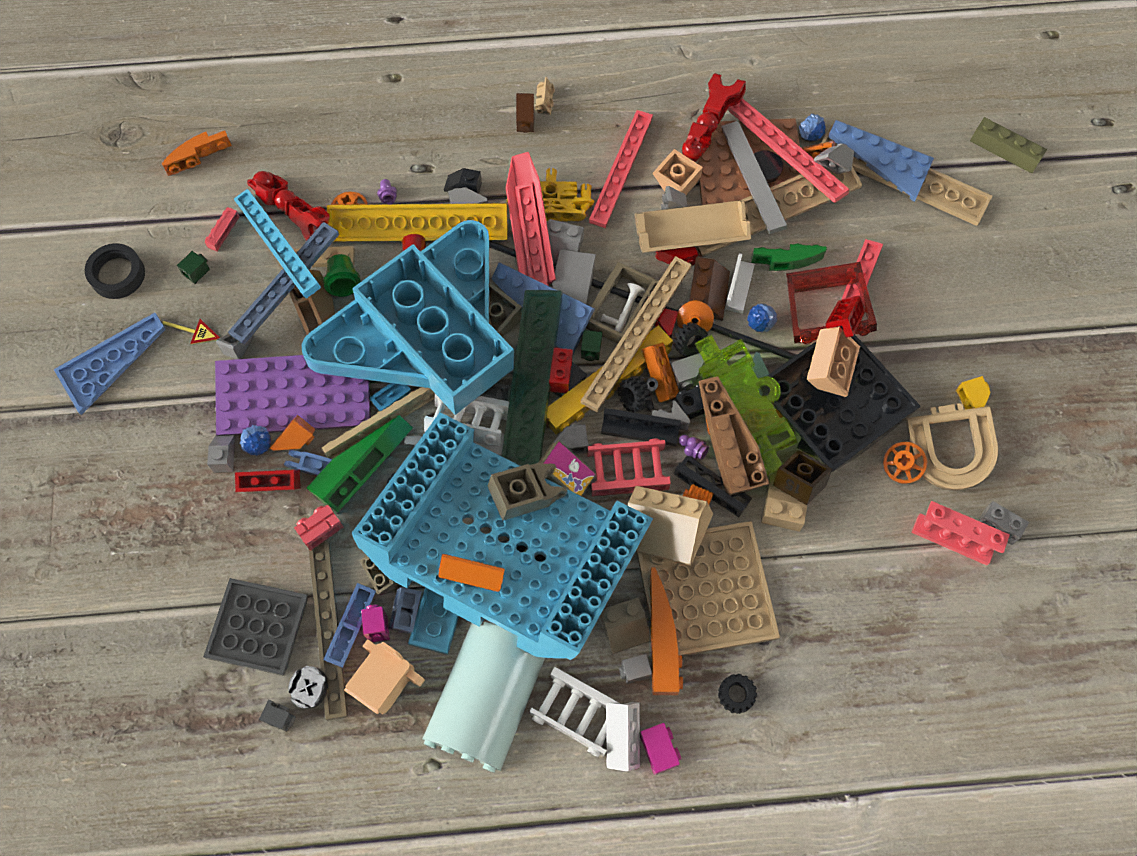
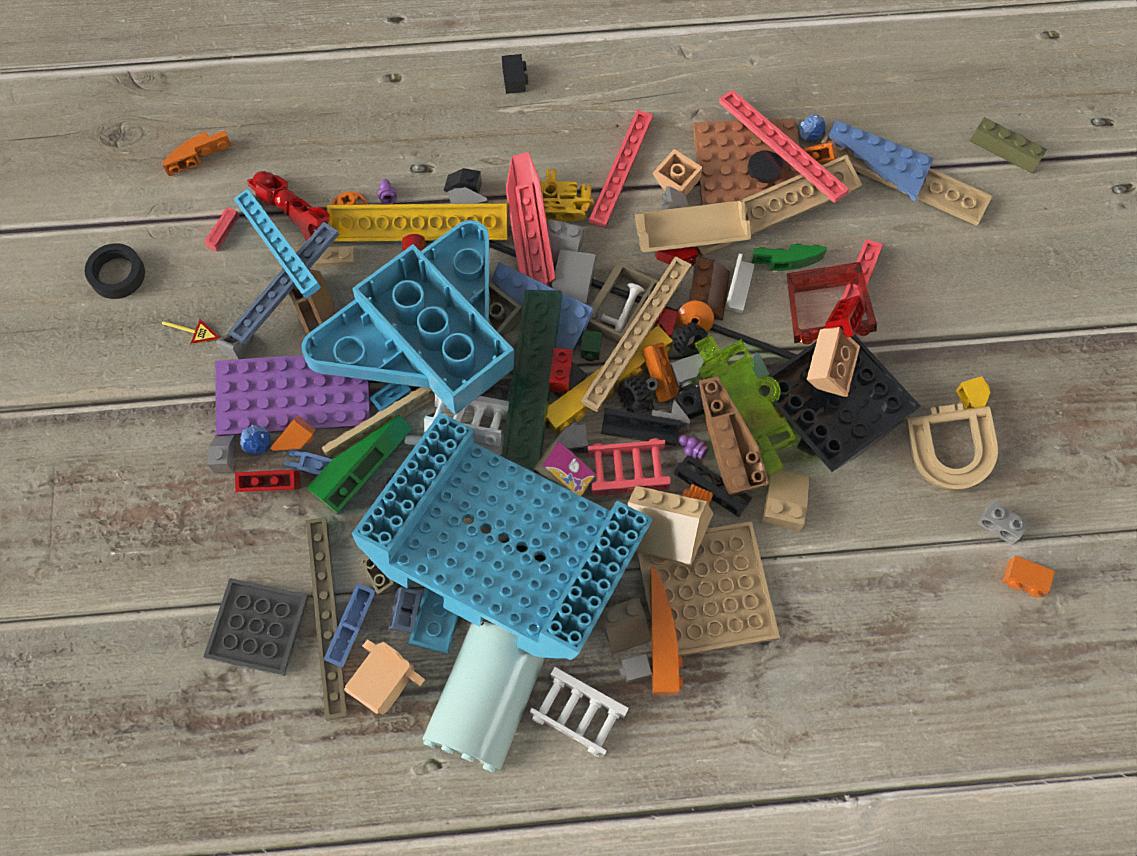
(98, 368): medium blue wing -> none
(193, 267): dark green brick -> none
(277, 717): dark grey brick -> none
(308, 687): tile -> none
(318, 527): coral brick -> none
(340, 276): green piece -> none
(375, 623): dark pink brick -> none
(471, 572): orange slope -> none
(513, 73): none -> black brick
(524, 490): dark tan brick -> none
(525, 112): reddish brown slope -> none
(546, 91): tan hinge -> none
(623, 736): white panel -> none
(659, 748): dark pink brick -> none
(719, 101): red piece -> none
(728, 703): black tyre -> none
(754, 177): light grey tile -> none
(762, 318): blue piece -> none
(802, 477): dark brown brick -> none
(836, 158): light grey slope -> none
(905, 462): orange wheel -> none
(960, 533): coral fence -> none
(1028, 577): none -> orange brick

